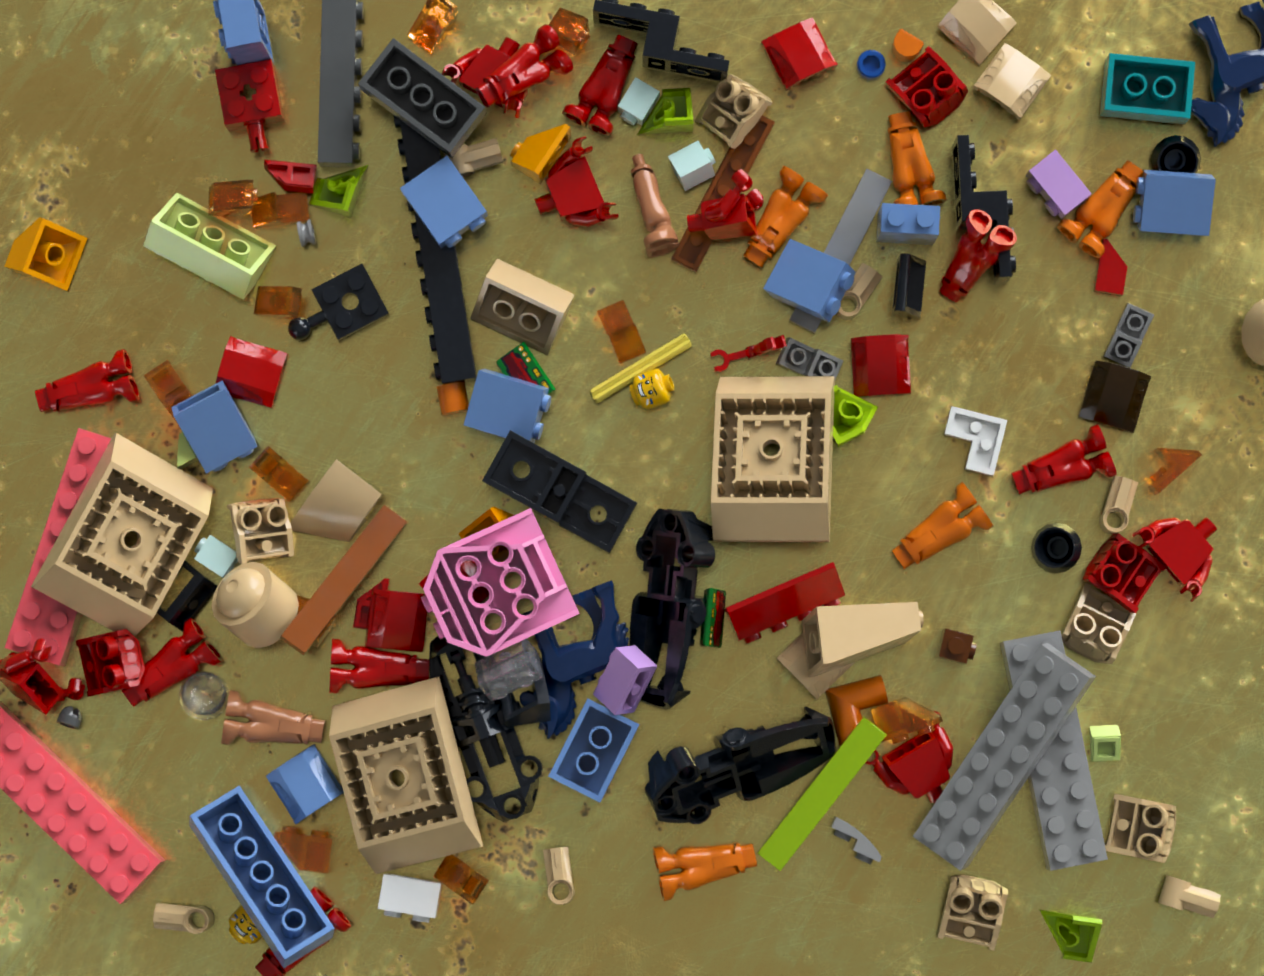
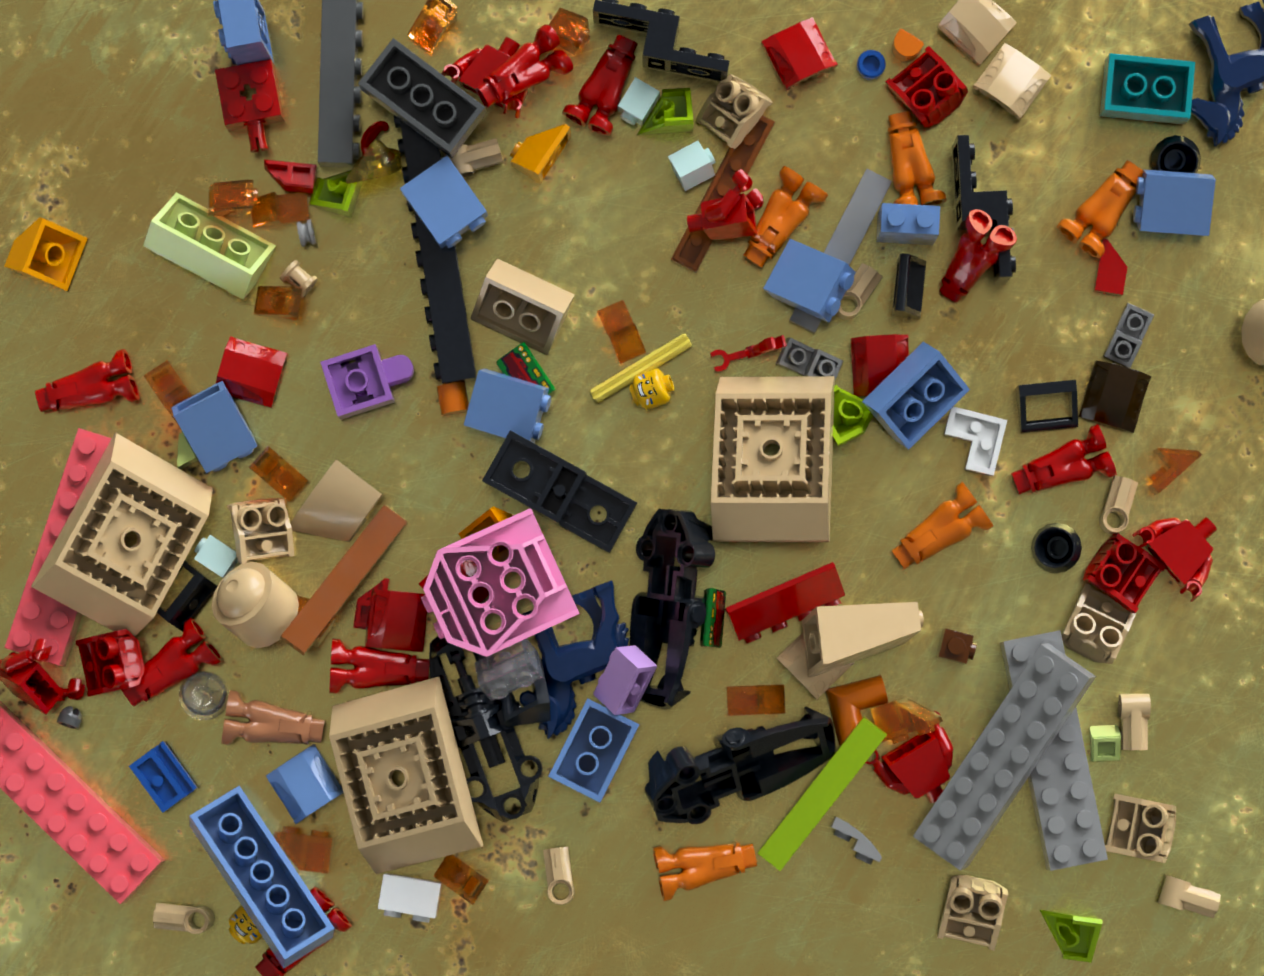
(163, 776): none -> blue plate
(298, 278): none -> tan bush
(330, 297): black plate -> none
(366, 382): none -> medium lavender brick
(376, 157): none -> clear yellow piece
(574, 190): red torso -> none
(656, 219): nougat piece -> none
(755, 700): none -> clear orange slope
(916, 395): none -> medium blue brick
(1044, 390): none -> black tile
(1057, 185): lavender brick -> none
(1134, 712): none -> tan piece

